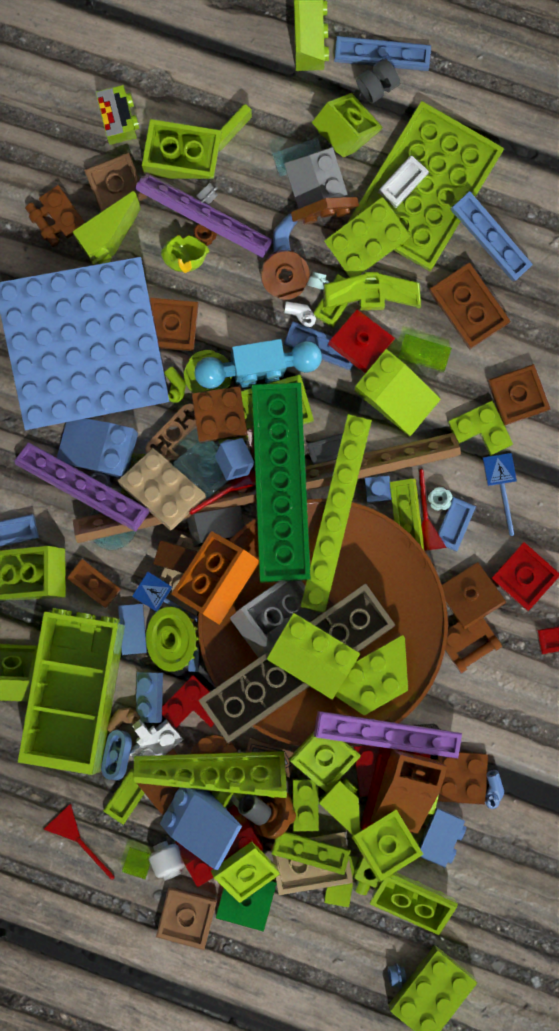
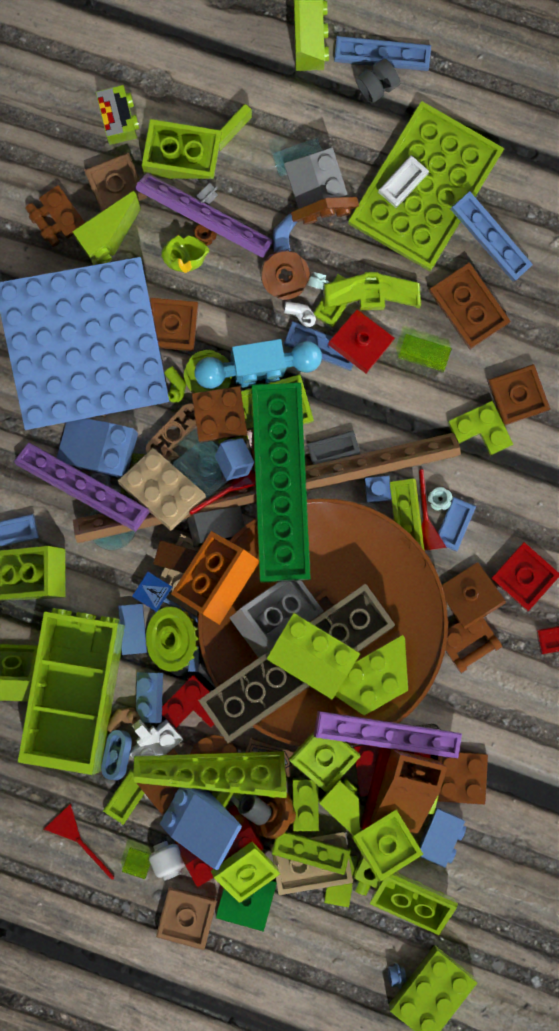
(94, 583): dark orange plate -> none
(336, 513): lime plate -> none
(346, 124): lime slope -> none
(367, 238): lime plate -> none
(397, 392): lime slope -> none
(495, 790): medium blue arm -> none
(501, 470): piece -> none

